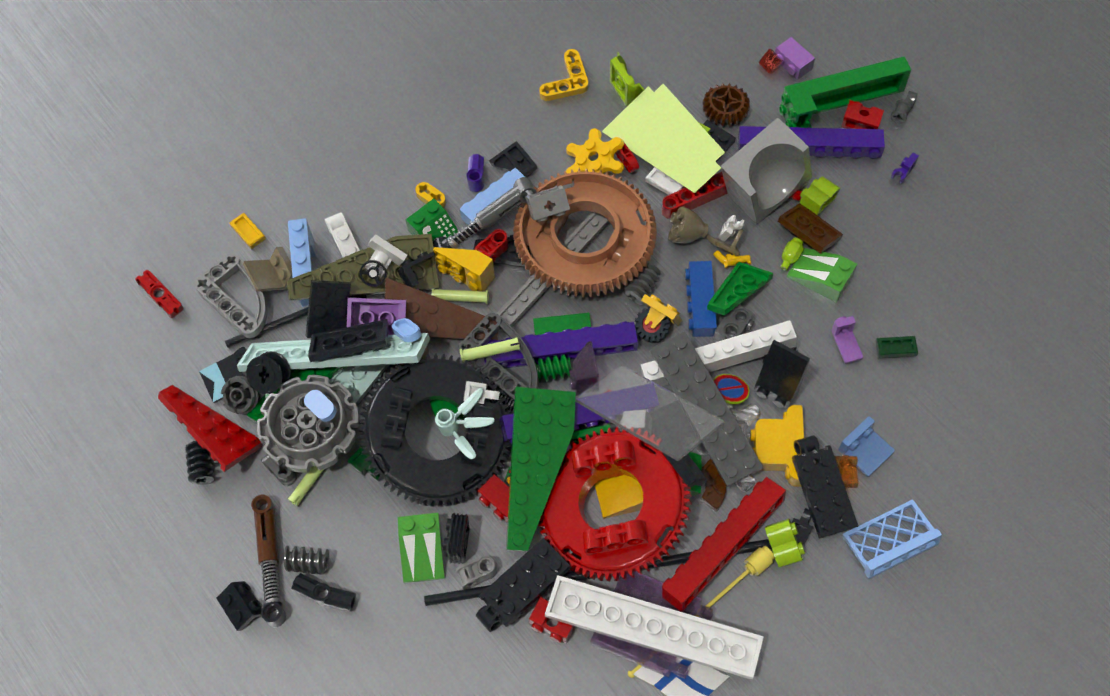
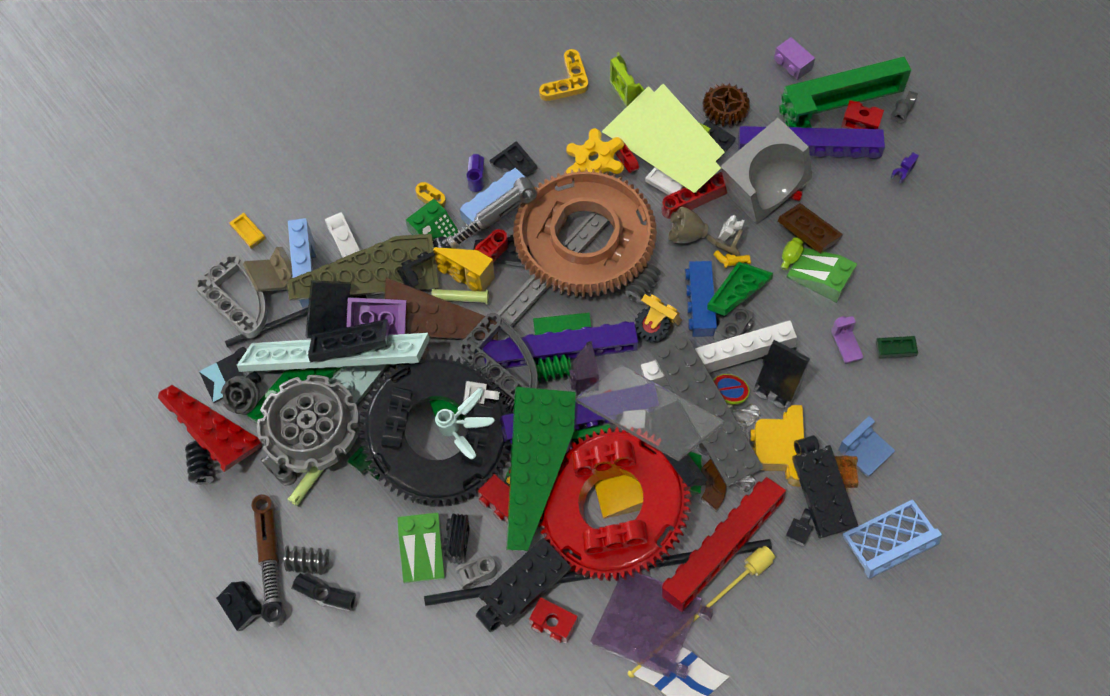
(167, 301): red piece -> none
(268, 372): black piece -> none
(320, 405): light blue tile -> none
(380, 260): white piece -> none
(406, 330): light blue tile -> none
(489, 350): yellowish green pin -> none
(537, 201): light grey brick -> none
(654, 627): white plate -> none
(770, 61): clear red tile -> none
(784, 542): lime brick -> none
(819, 195): lime brick -> none

